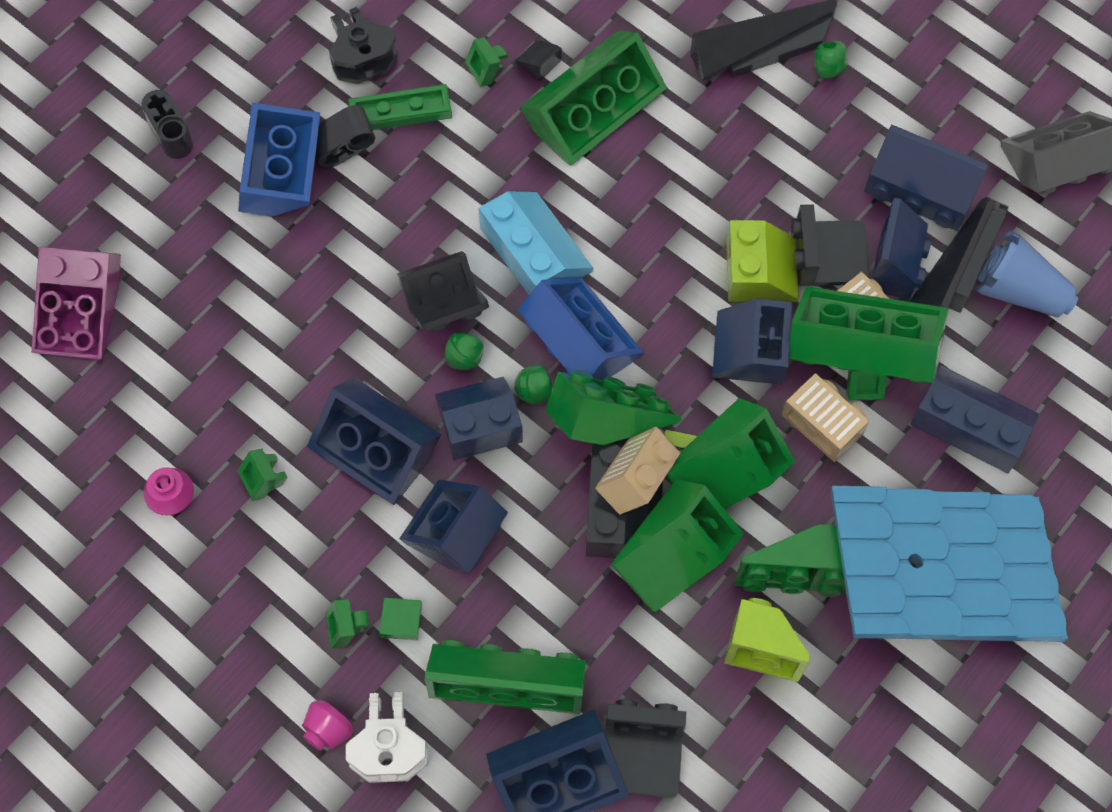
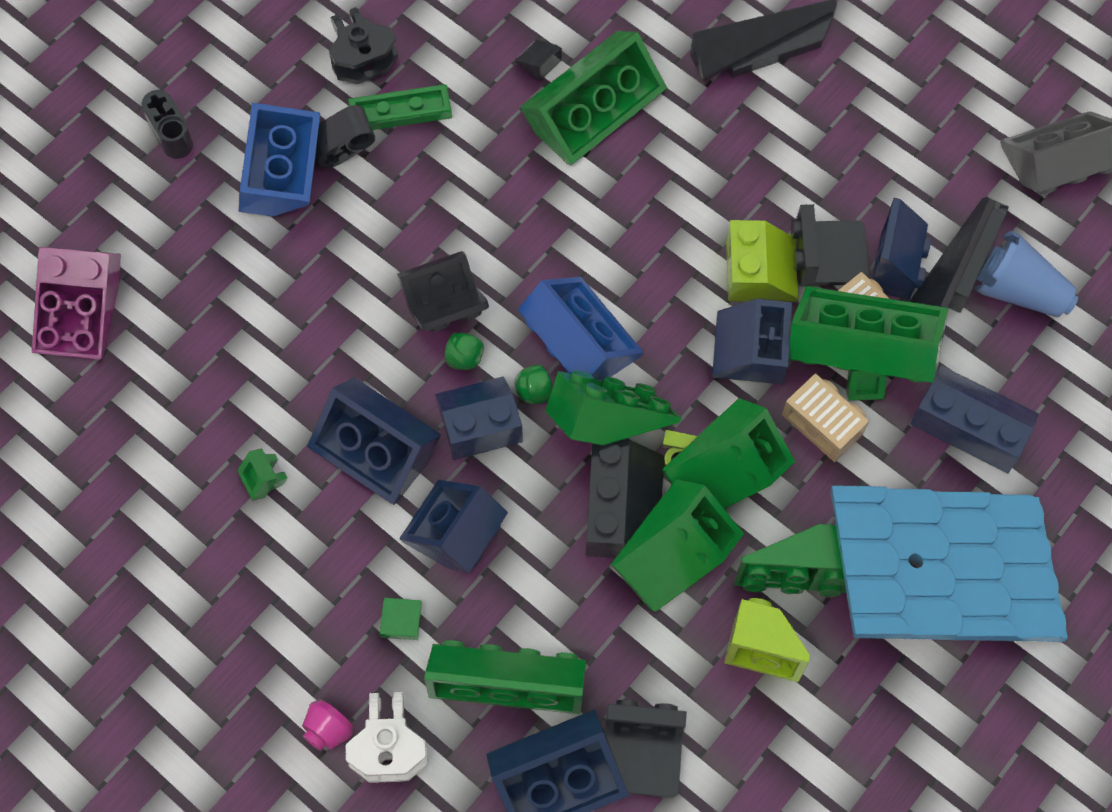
(168, 491): dark pink cone -> none
(344, 624): green tile -> none
(484, 61): green tile -> none
(531, 239): medium azure slope -> none
(637, 470): tan brick -> none
(830, 59): green piece -> none
(925, 177): dark blue slope -> none

